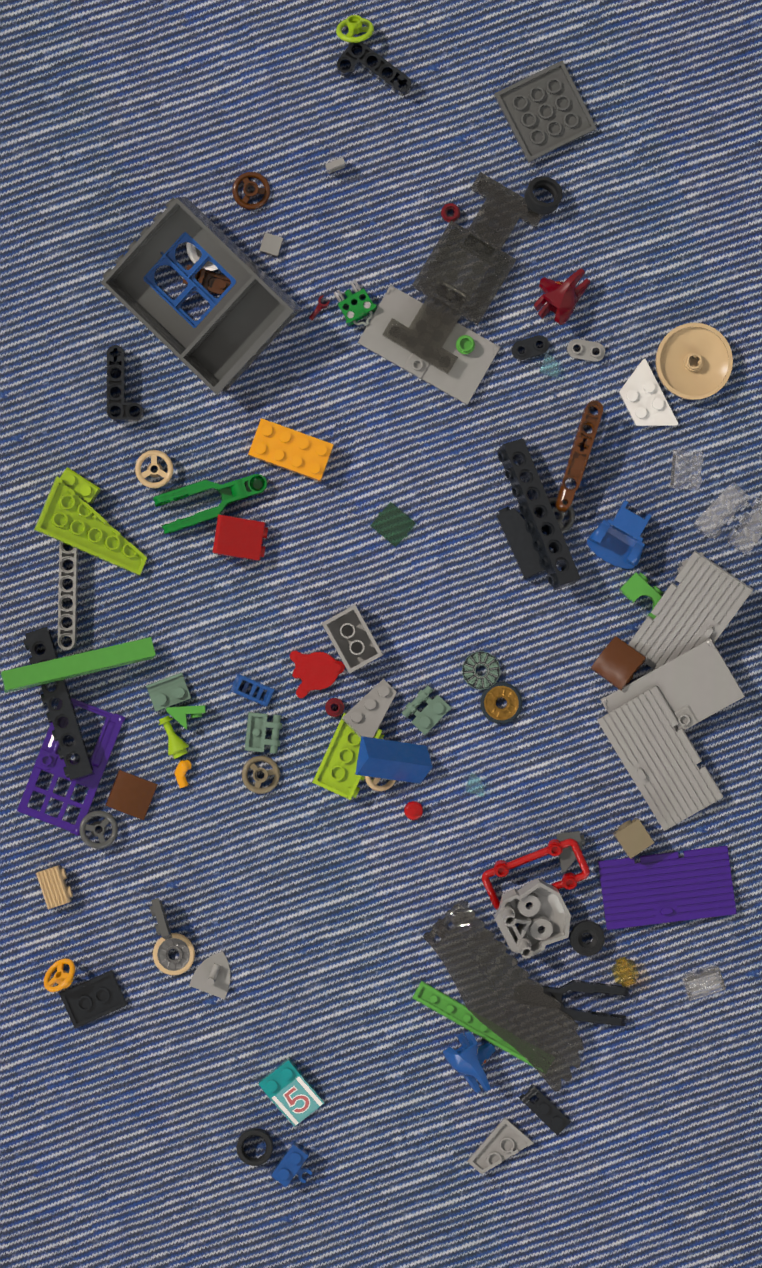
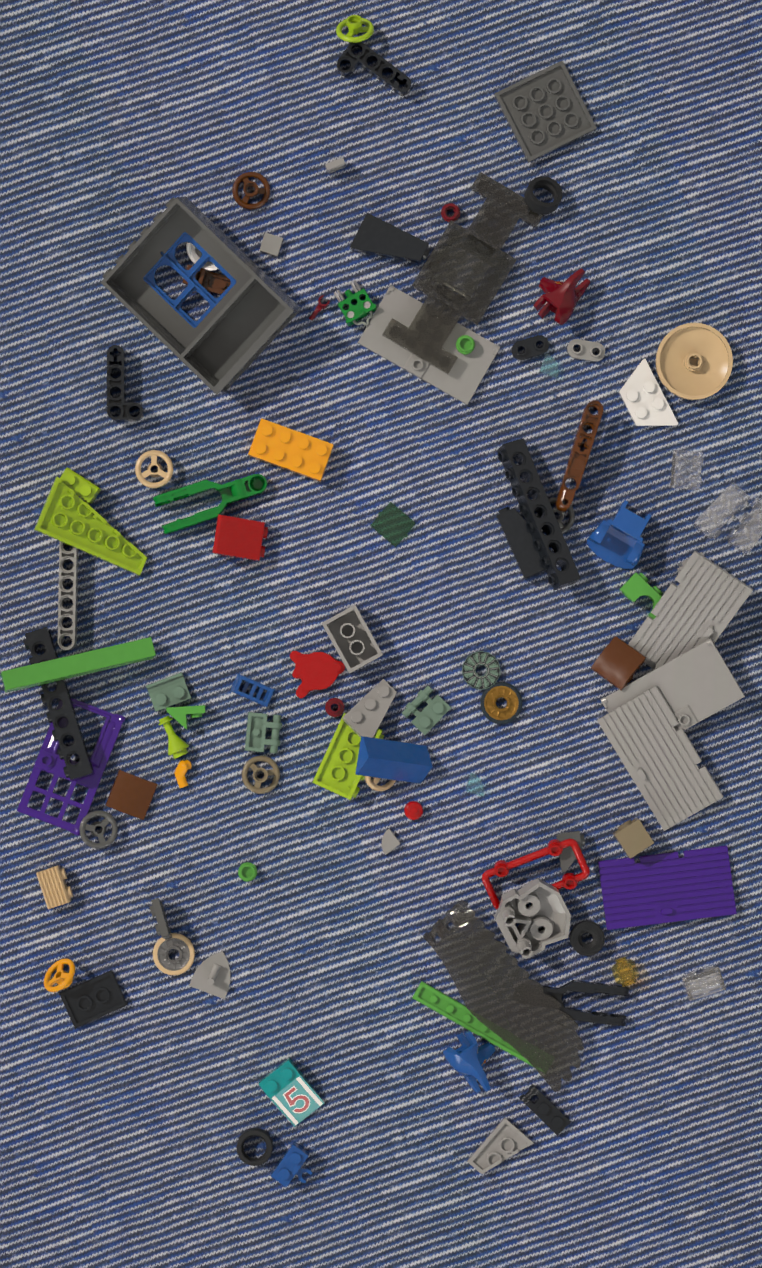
(247, 871): none -> bright green plate
(386, 240): none -> black slope
(389, 841): none -> light grey tile

